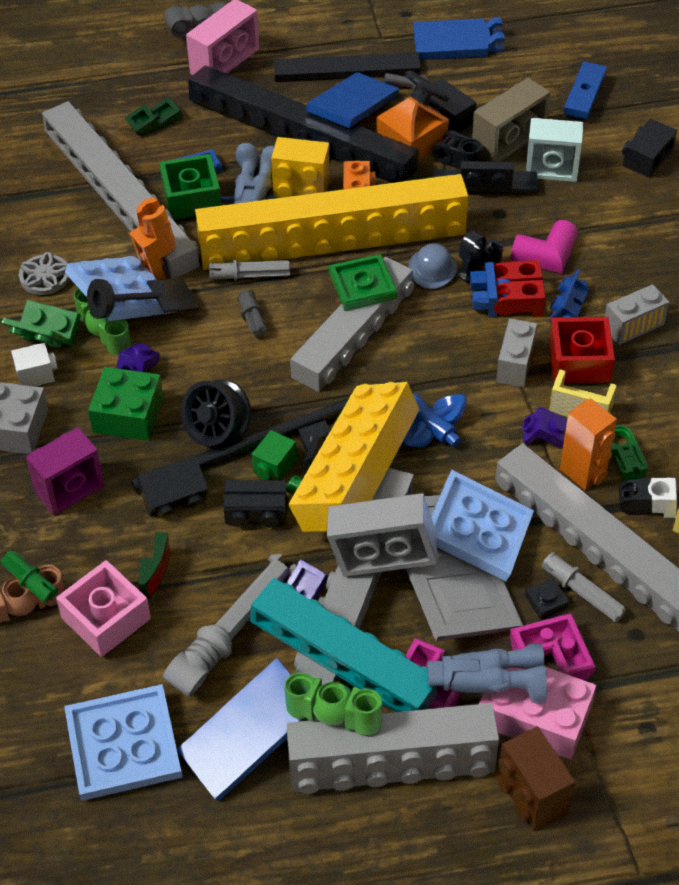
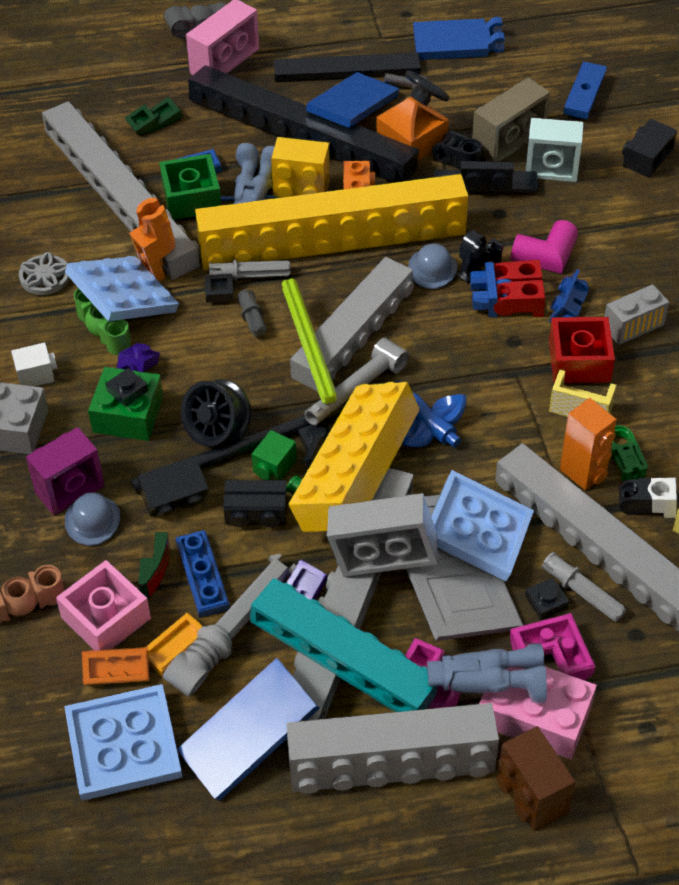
(29, 577): green axle -> none
(45, 324): green bracket -> none
(92, 519): none -> sand blue hat
(115, 665): none -> orange plate
(126, 387): none -> black plate
(171, 295): black piece -> none
(172, 642): none -> light orange tile
(202, 574): none -> blue tile
(219, 288): none -> black plate
(309, 342): none -> lime axle
(333, 703): bright green piece -> none
(362, 282): green tile -> none
(384, 356): none -> light grey piece
(458, 109): black brick -> none
(516, 352): light grey brick -> none
(545, 426): dark purple bracket -> none

